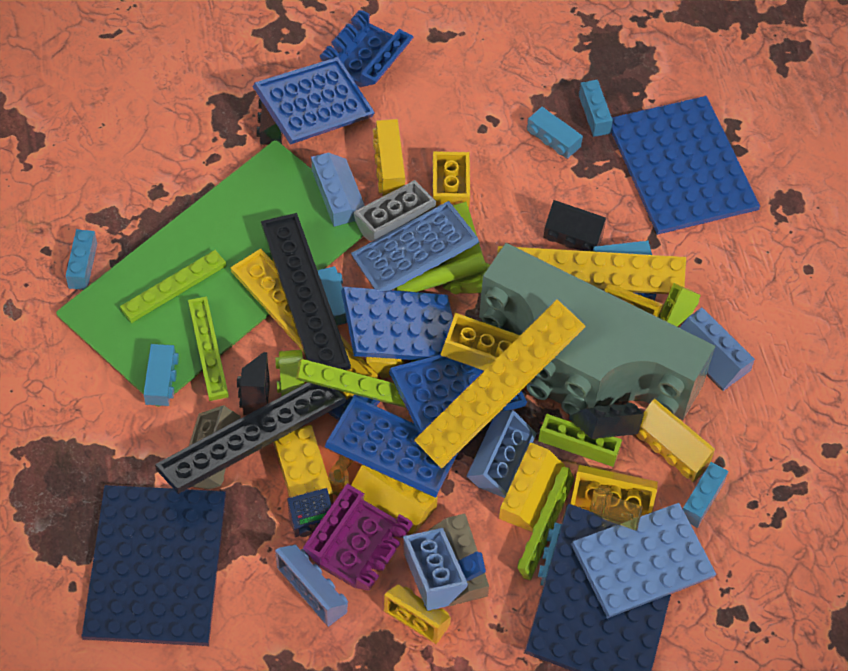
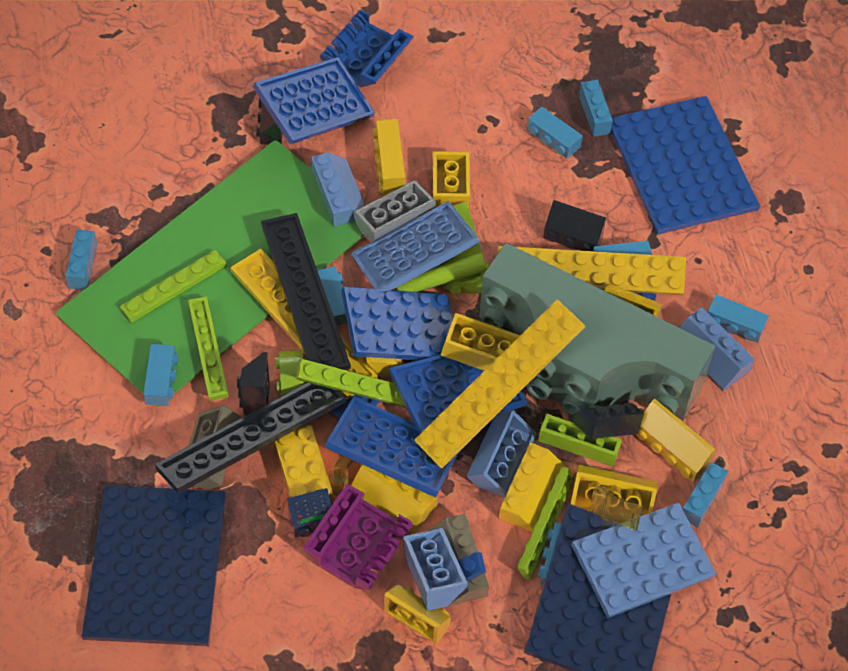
(311, 584): medium blue slope -> none
(679, 305): lime slope -> none
(738, 318): none -> dark azure brick

